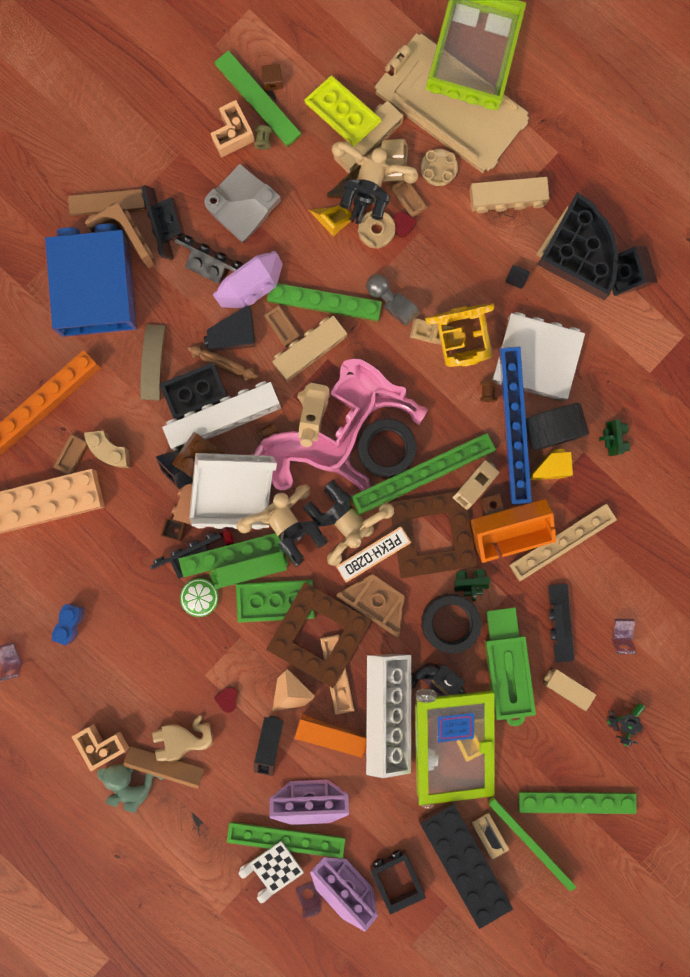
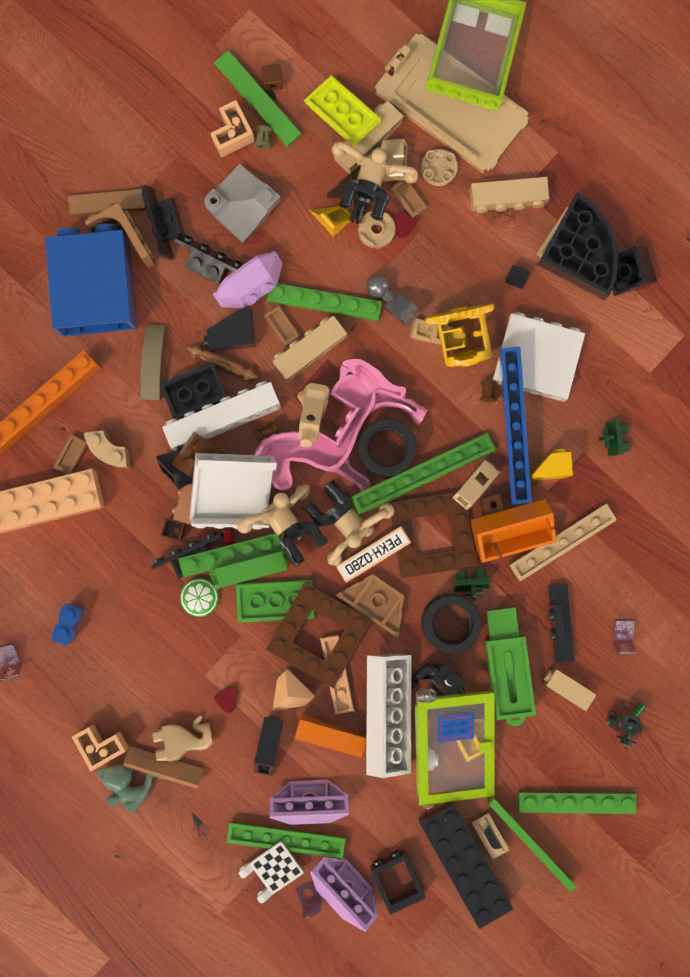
(556, 426): black tyre -> none

